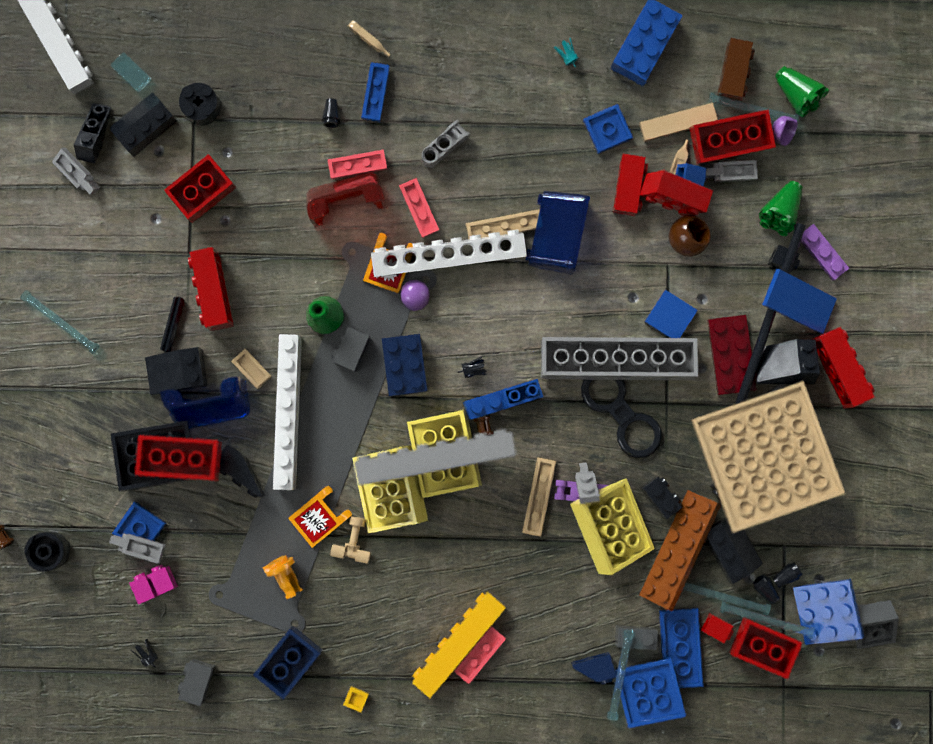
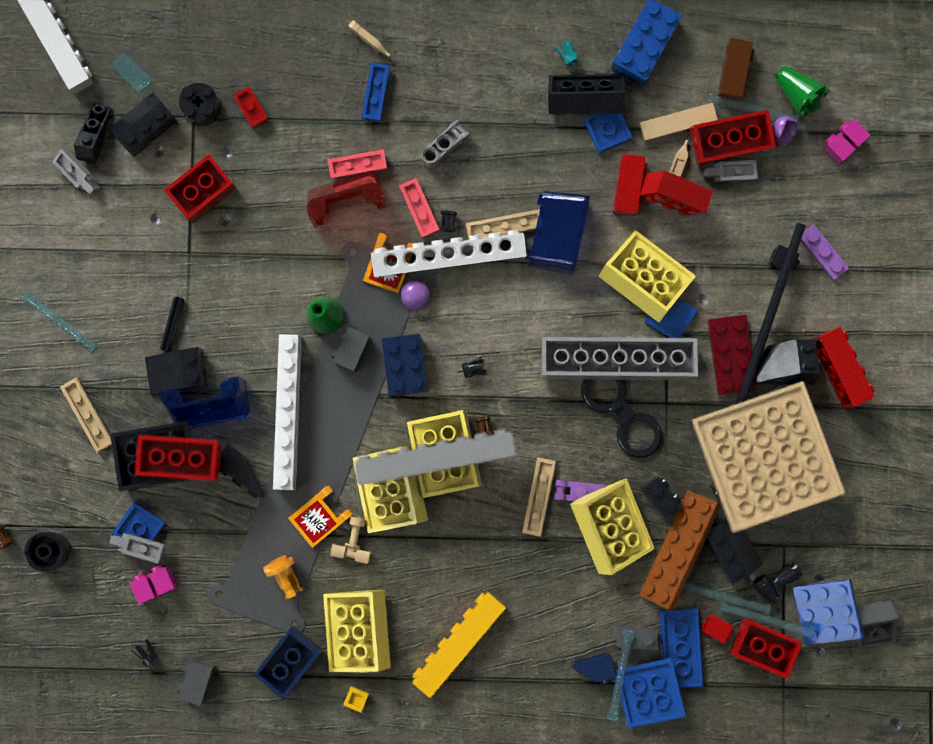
(87, 415): none -> tan tile
(211, 289): red brick -> none
(250, 107): none -> red plate
(251, 368): tan tile -> none
(331, 114): black cone -> none
(357, 631): none -> light yellow slope
(448, 221): none -> black bush
(480, 654): coral plate -> none
(503, 399): blue slope -> none
(586, 94): none -> black slope
(586, 485): light grey hinge -> none
(646, 276): none -> light yellow slope
(689, 235): reddish brown wheel -> none
(692, 173): blue brick -> none
(782, 210): green cone -> none
(799, 301): blue tile -> none
(847, 141): none -> dark pink piece

